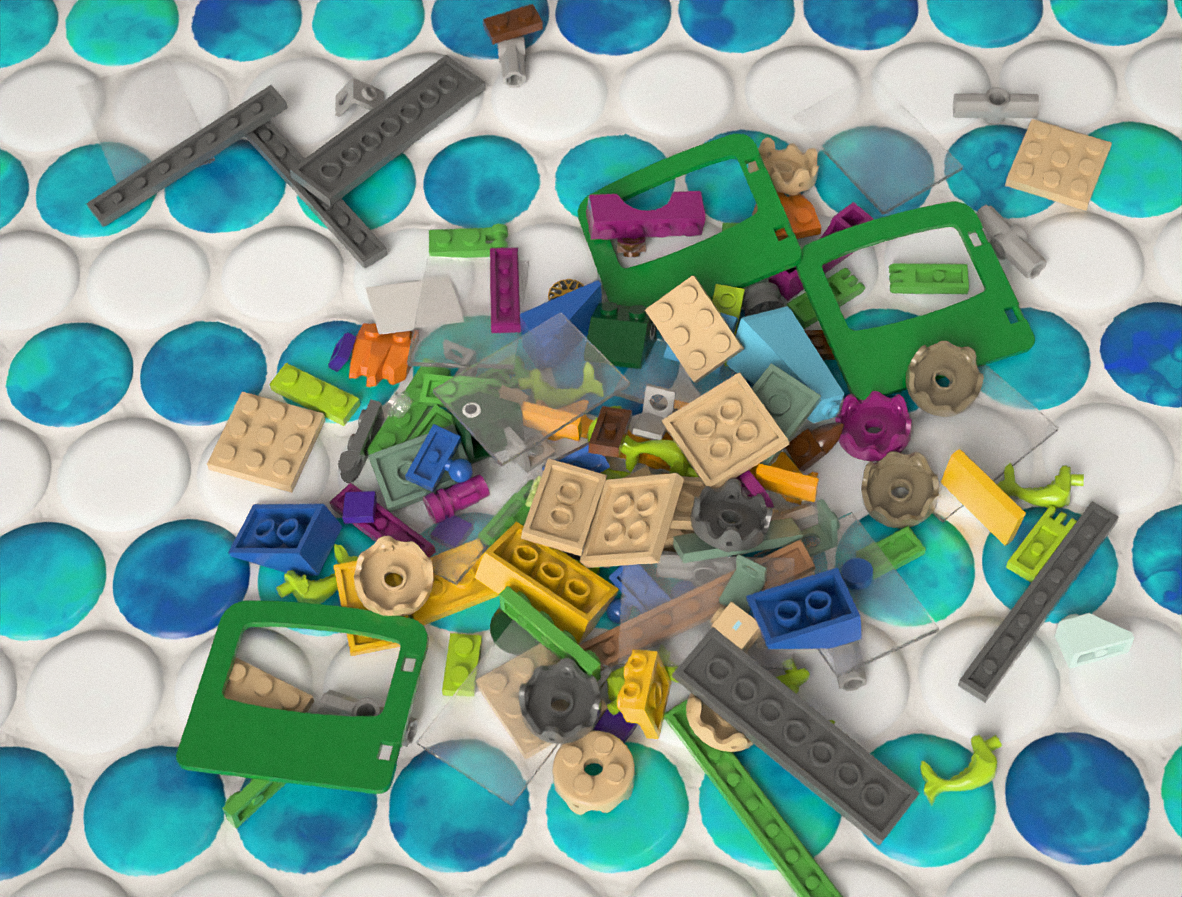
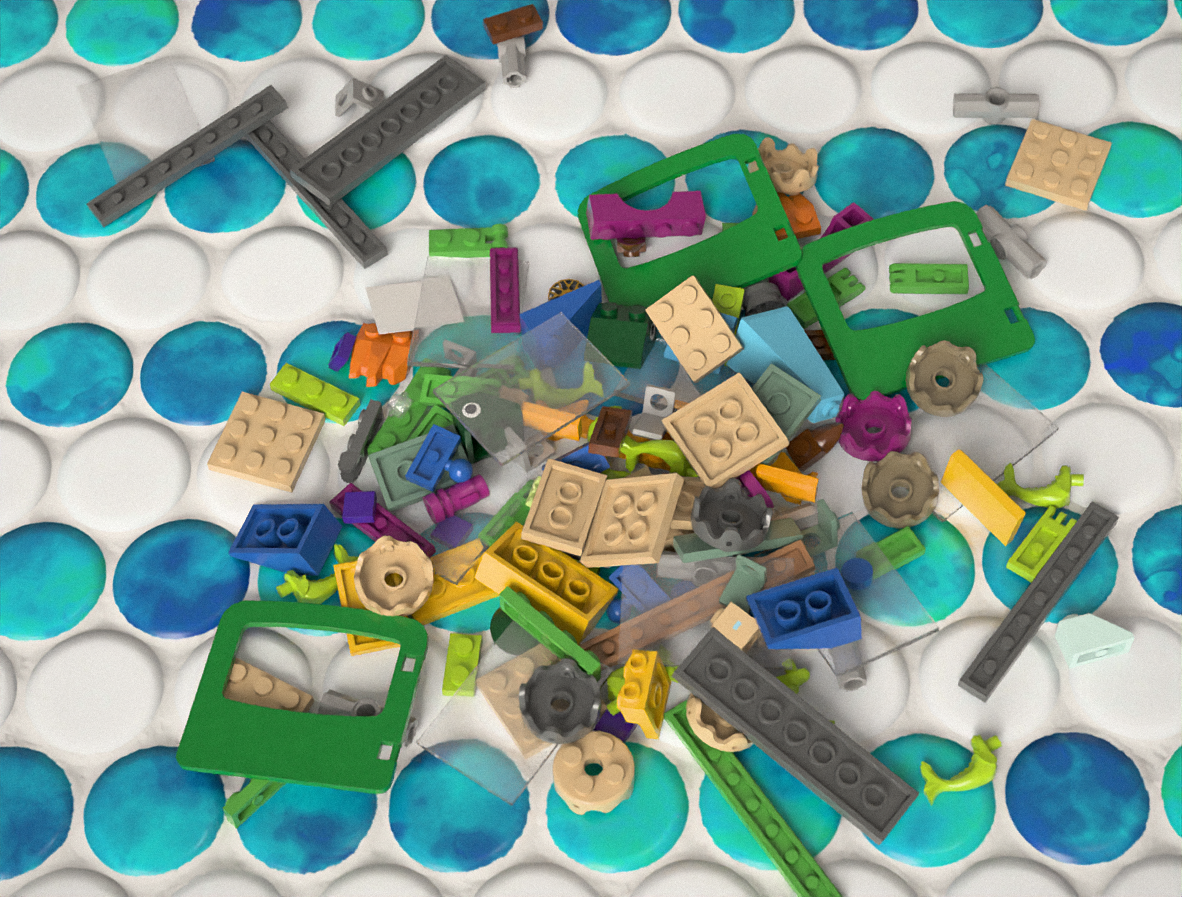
(877, 143): clear piece -> none

